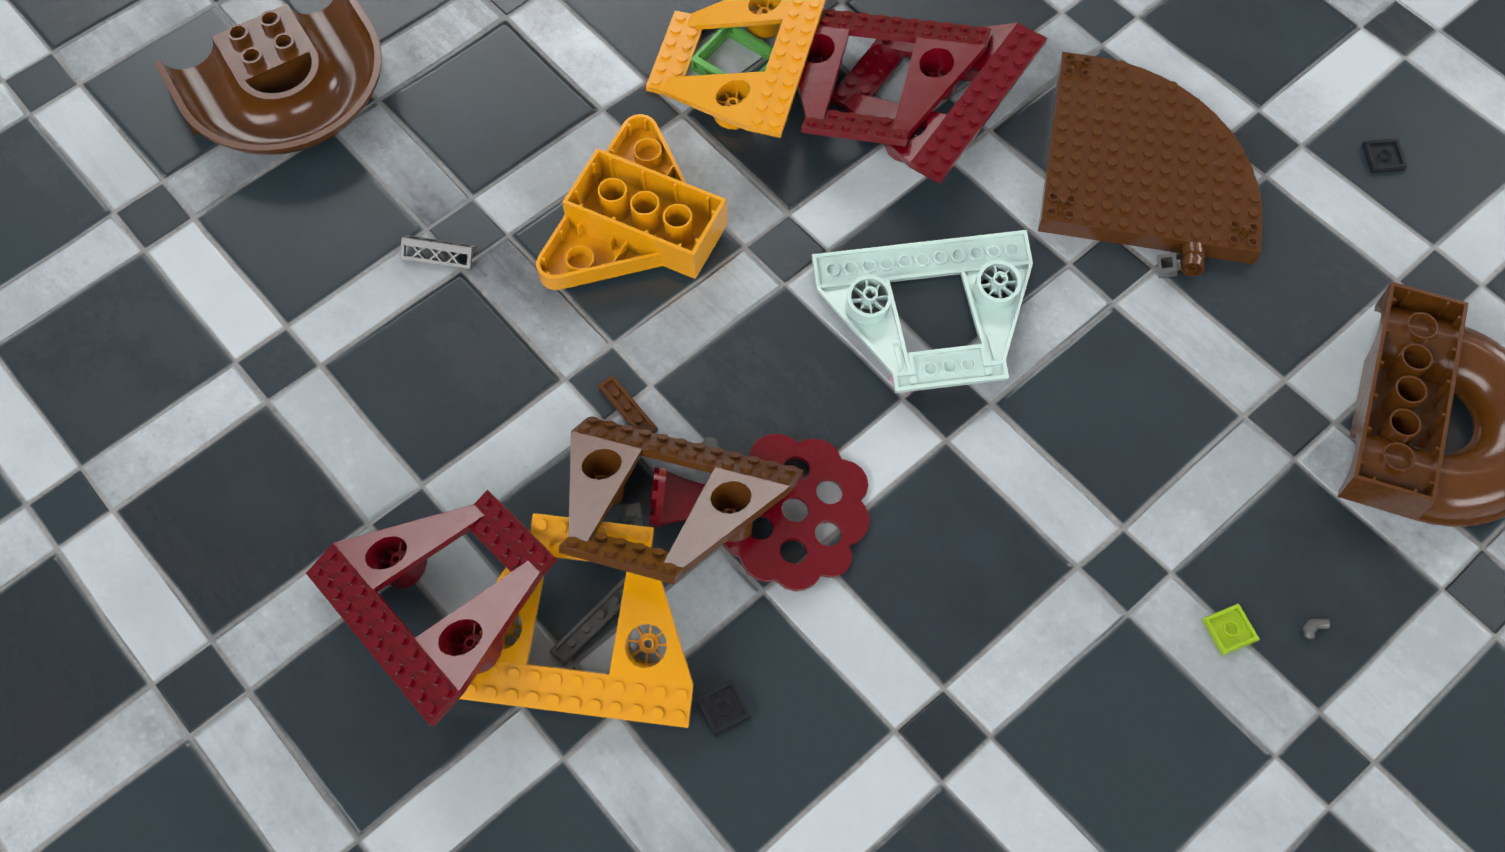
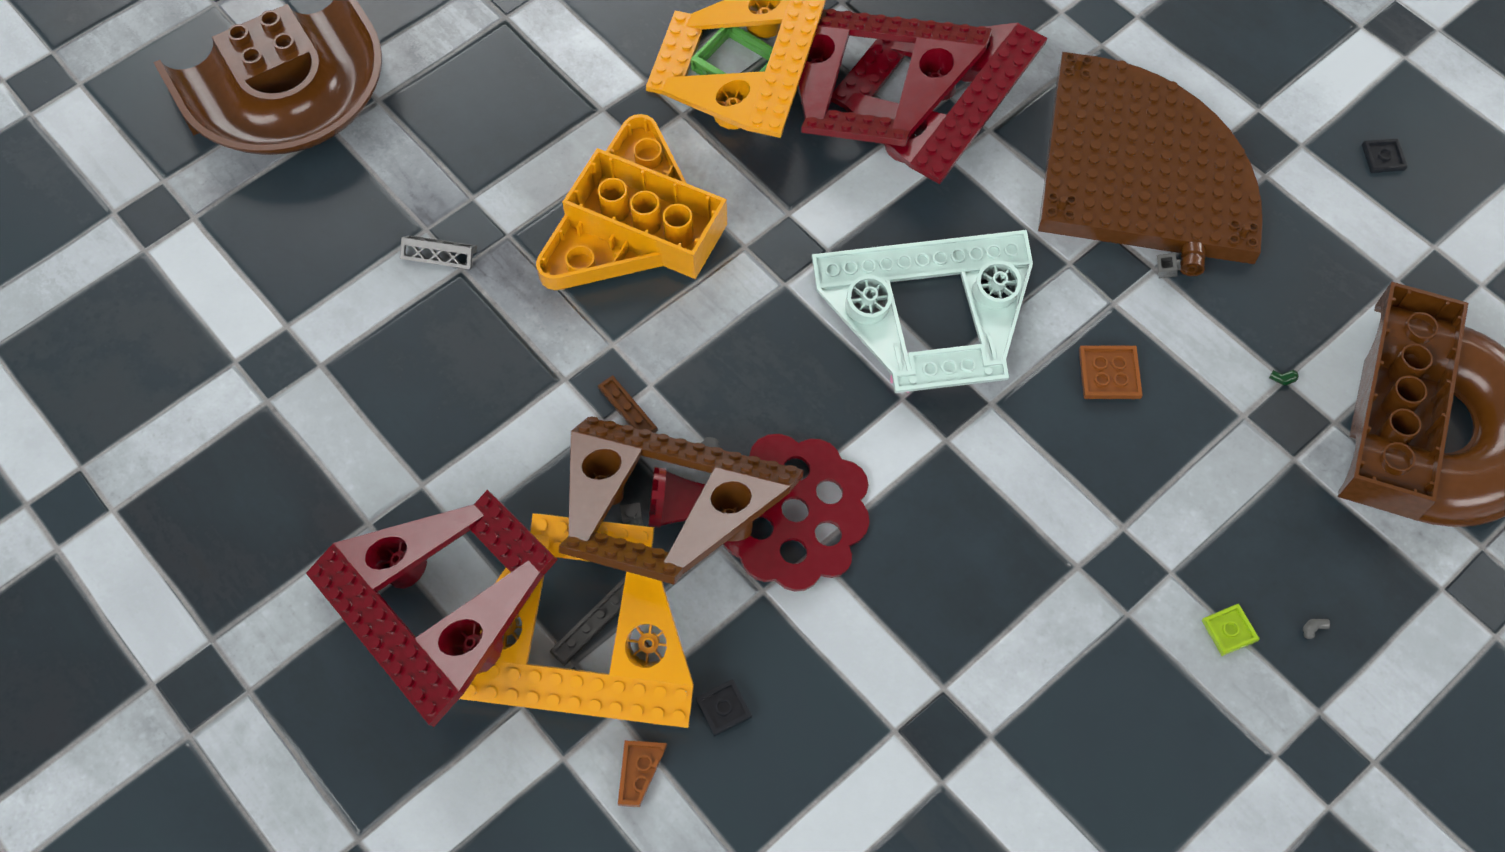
(637, 770): none -> dark orange wing
(1110, 372): none -> dark orange plate
(1286, 378): none -> dark green arm

